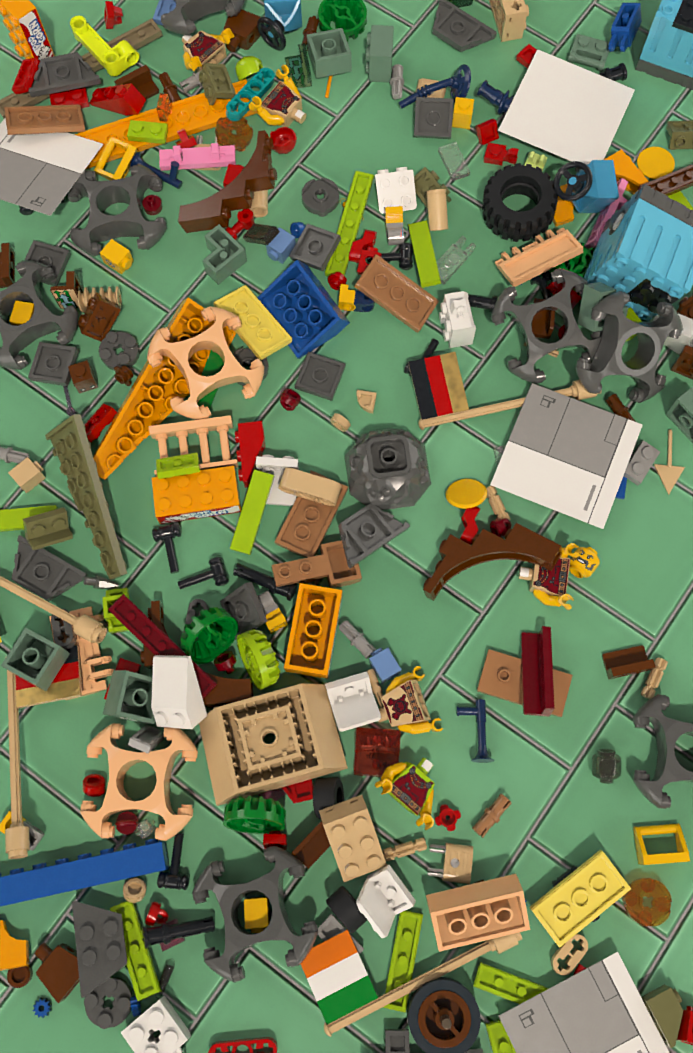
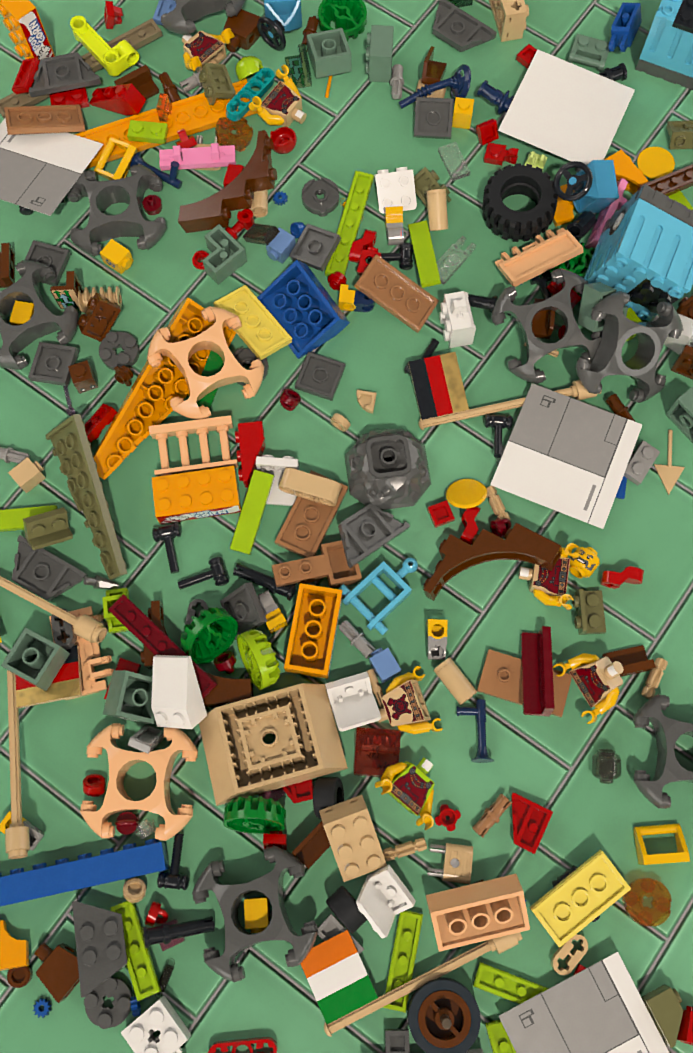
(177, 465): lime plate -> none
(198, 256): none -> red plate
(283, 196): none -> blue piece
(395, 601): none -> medium azure piece
(432, 70): none -> reddish brown panel
(436, 639): none -> leg
(440, 514): none -> red plate
(455, 681): none -> tan pin
(498, 422): none -> black piece
(528, 822): none -> red wing
(582, 225): none -> black piece
(590, 612): none -> olive bracket
(596, 679): none -> torso
(614, 579): none -> red piece

